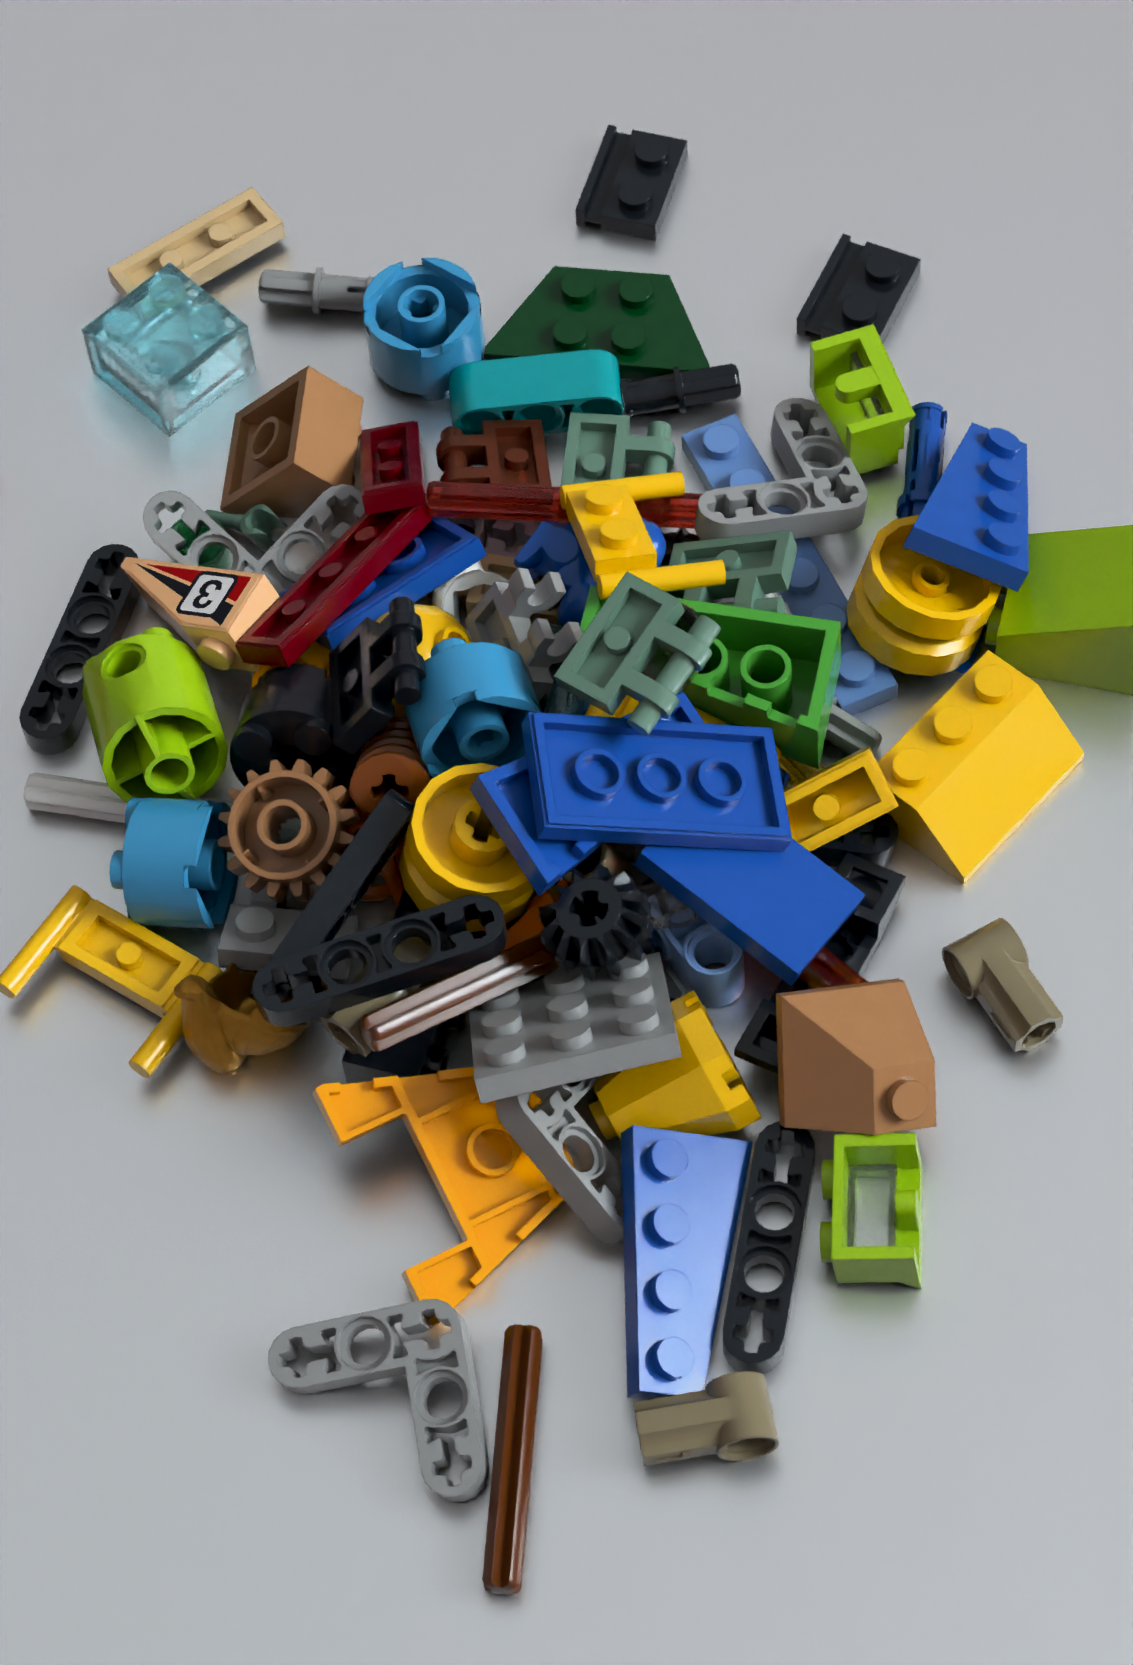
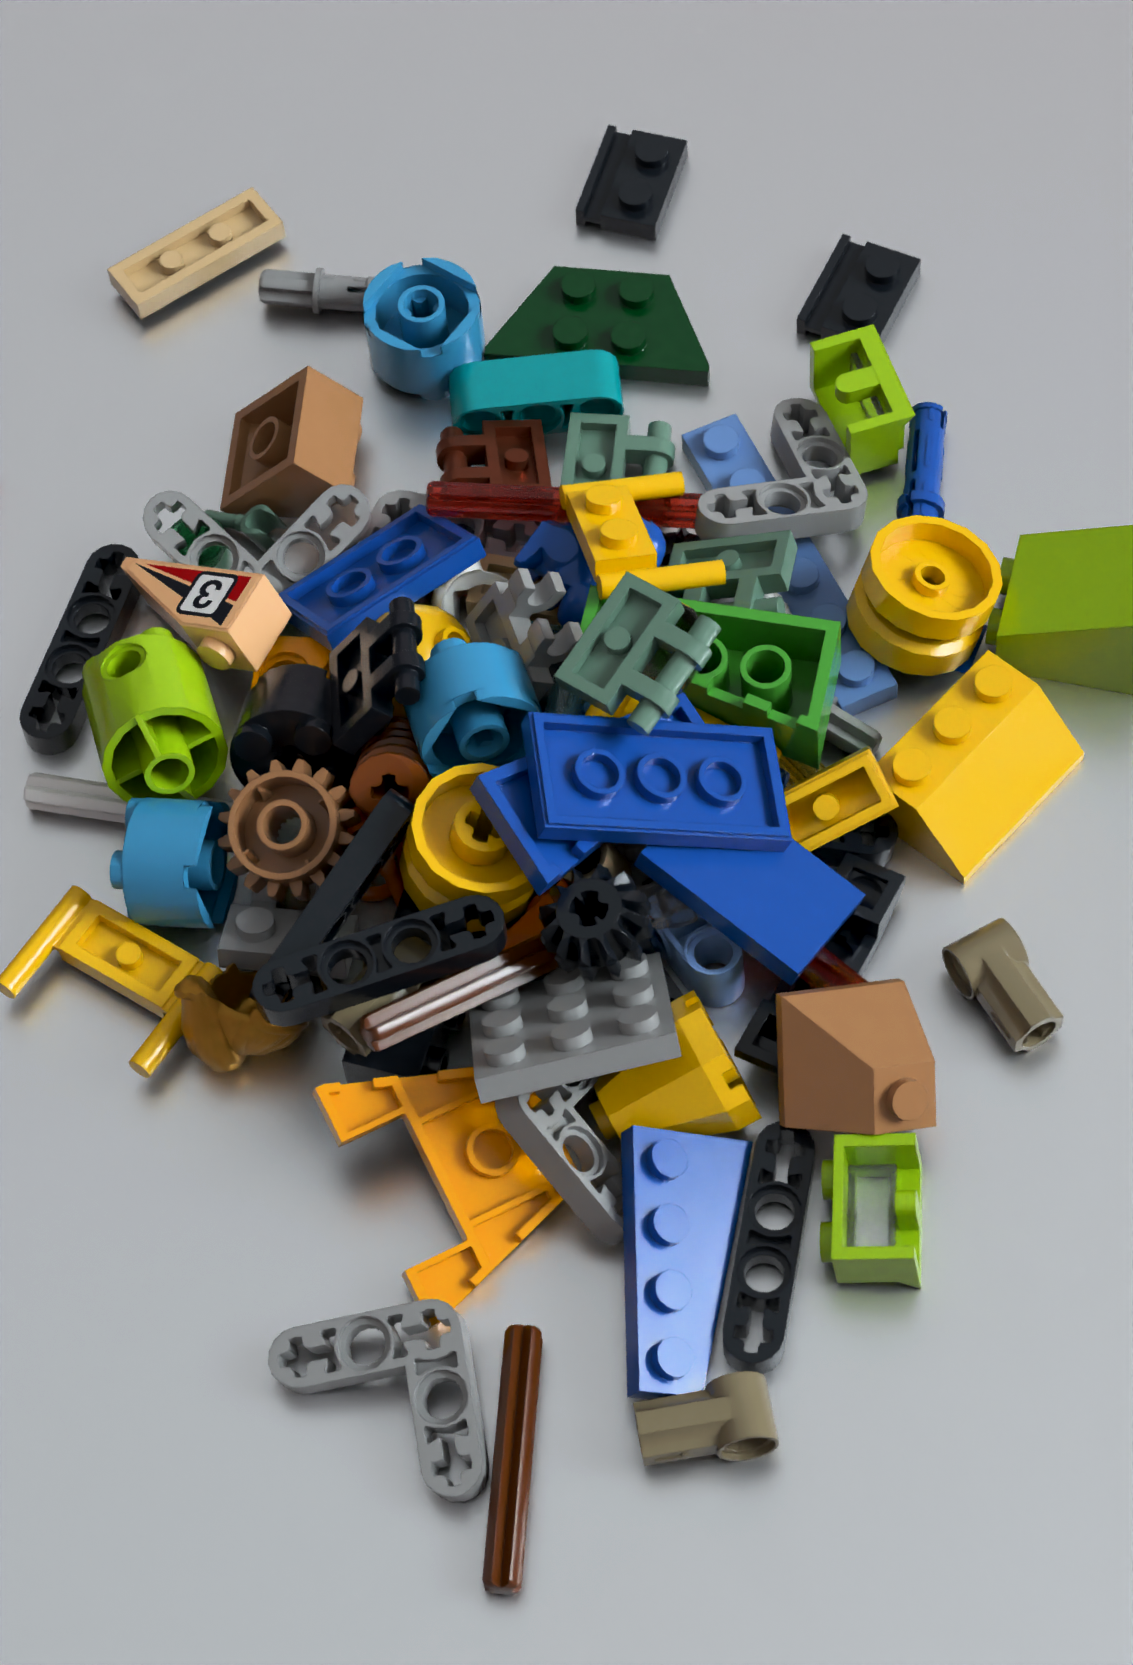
(169, 349): clear light blue piece -> none
(330, 586): dark red tile -> none
(392, 468): dark red tile -> none
(681, 389): black axle -> none
(980, 510): blue wing -> none

